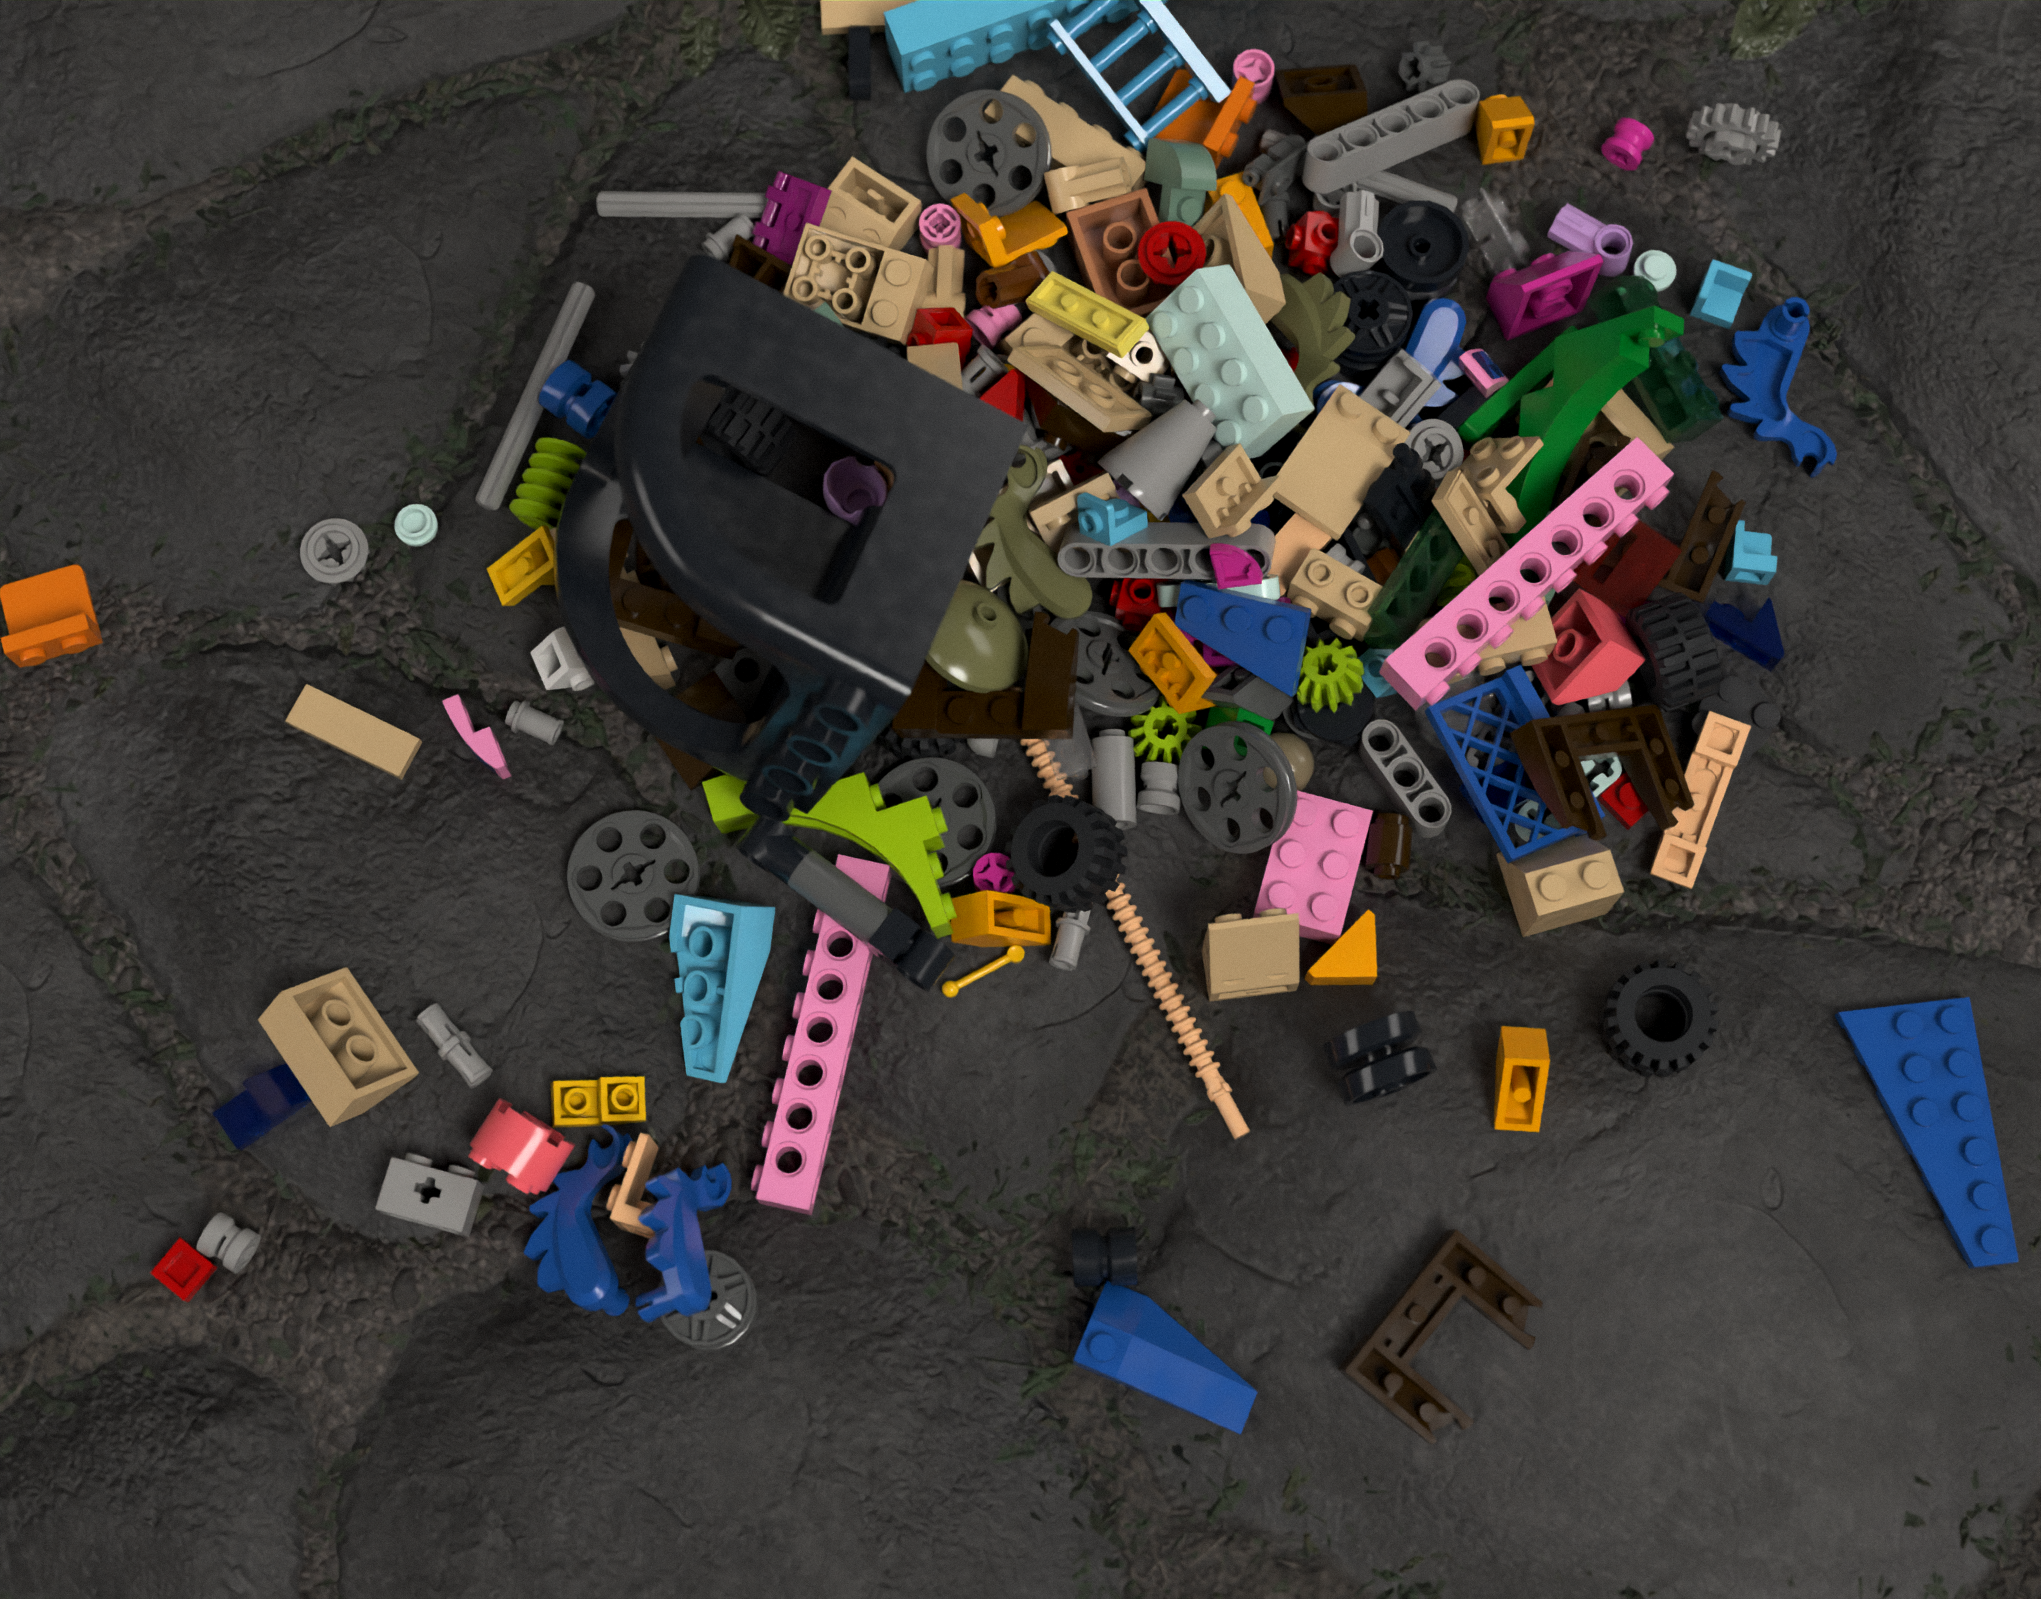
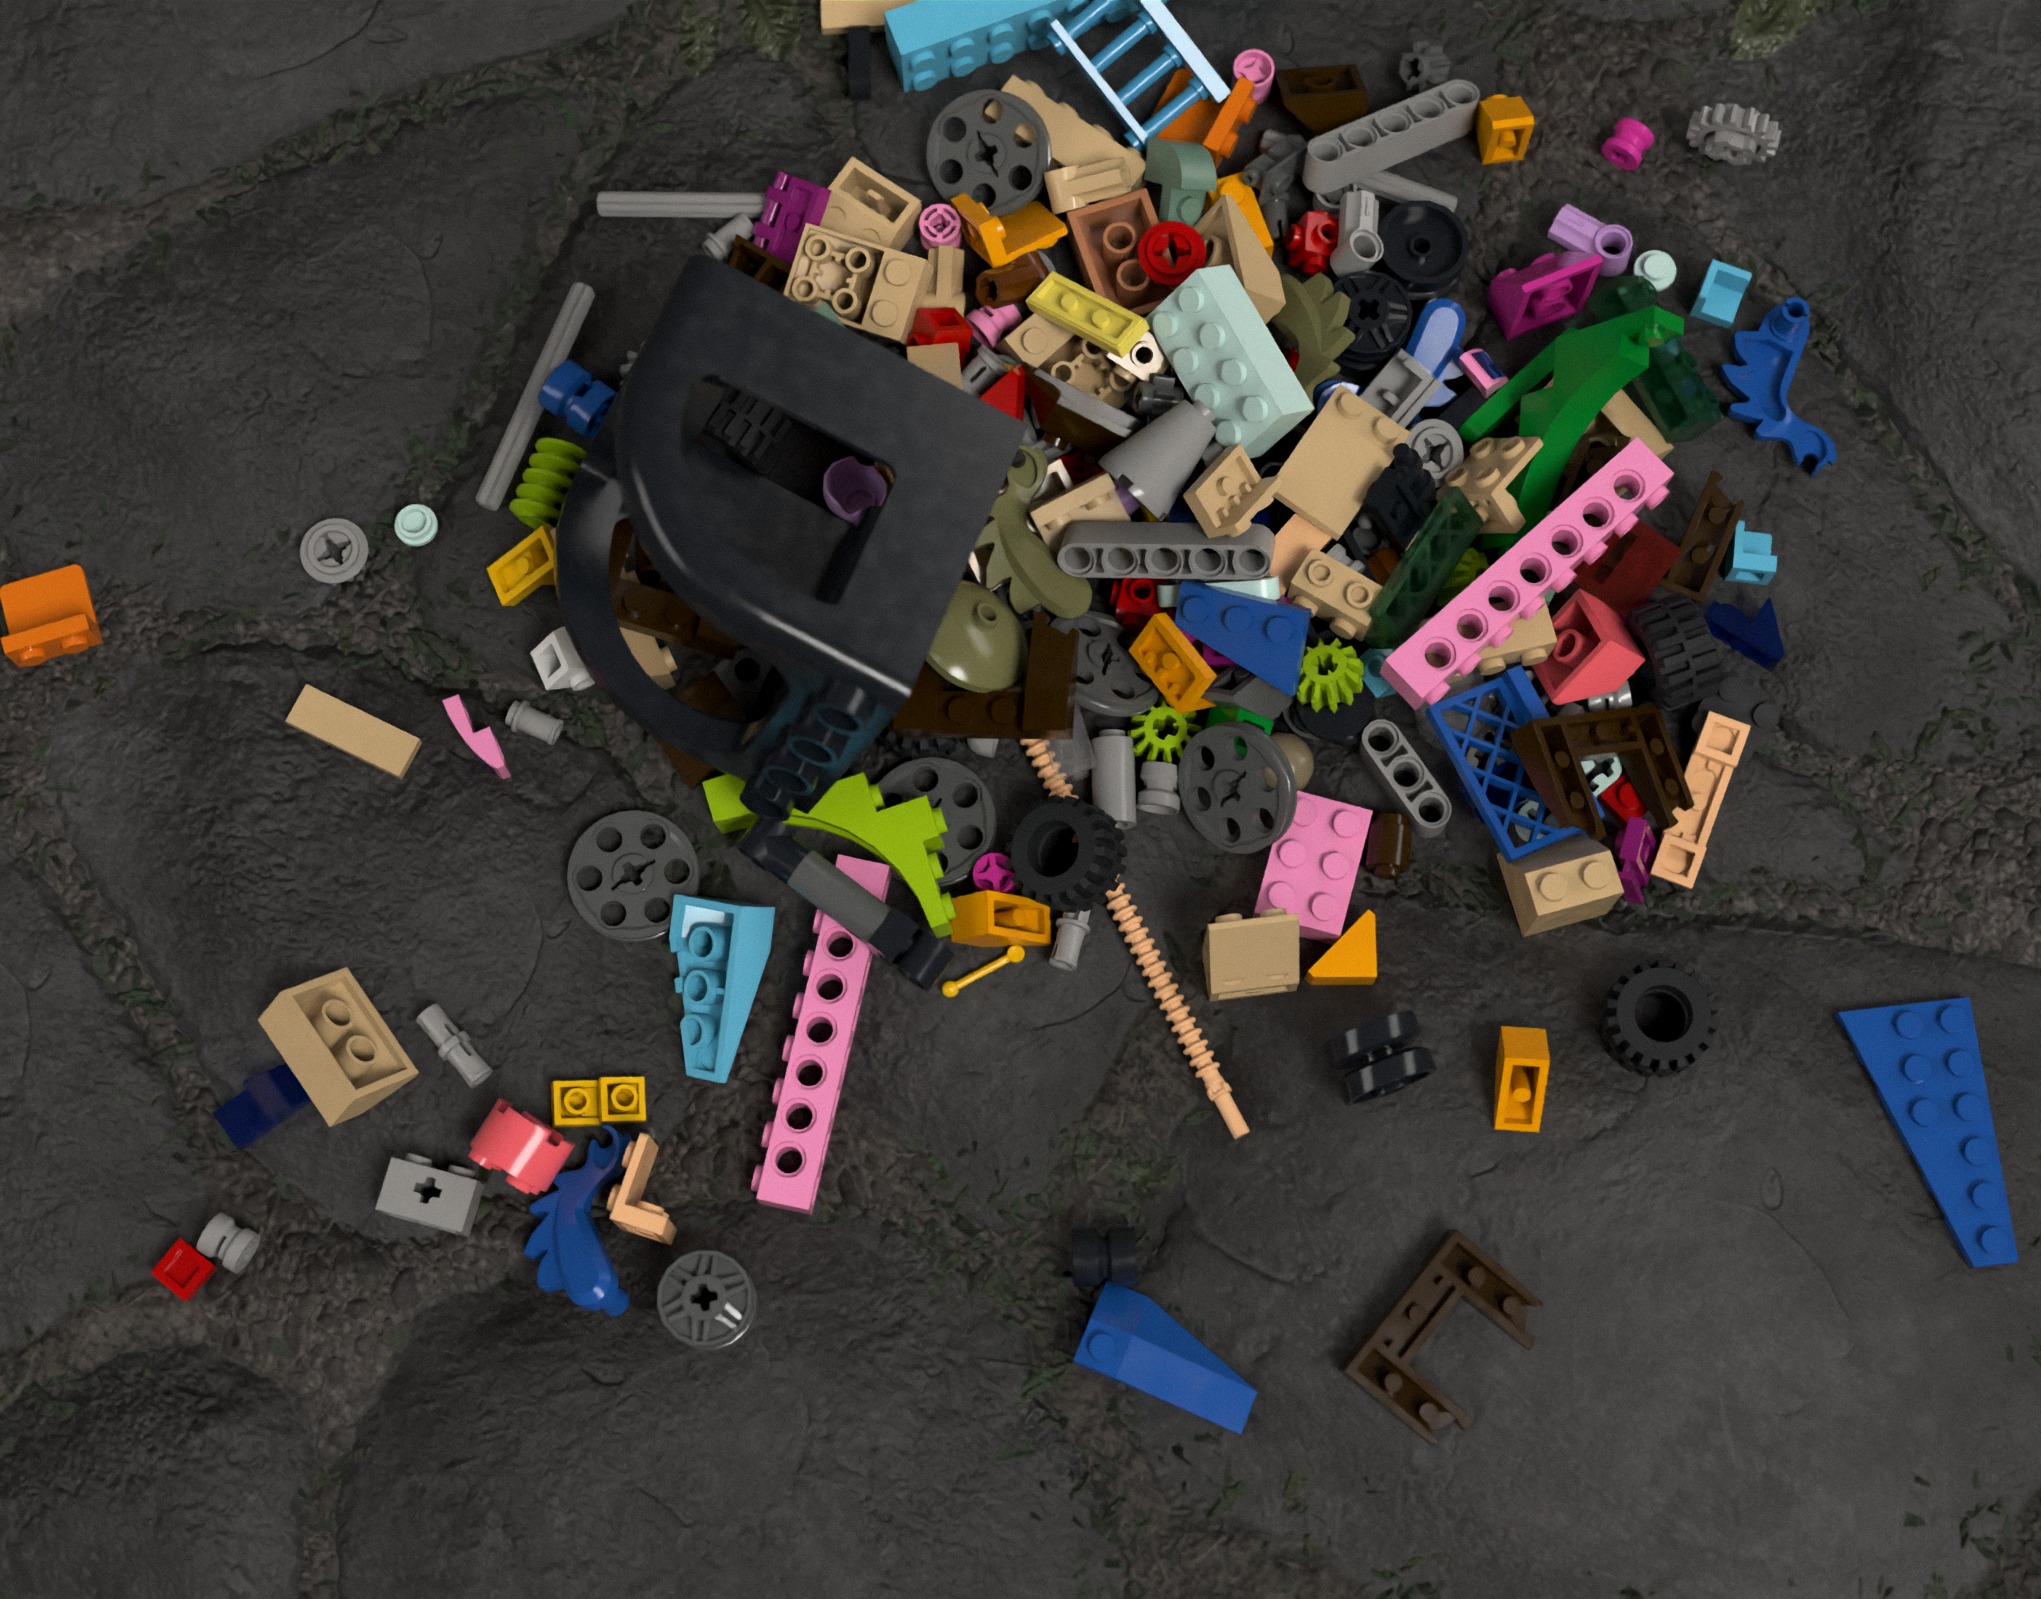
(677, 1239): blue animal -> none
(1080, 388): tan tile -> none
(1110, 519): medium azure bracket -> none
(1234, 566): dark pink tile -> none
(1469, 521): tan tile -> none
(1489, 218): clear hinge -> none
(1636, 853): none -> magenta plate

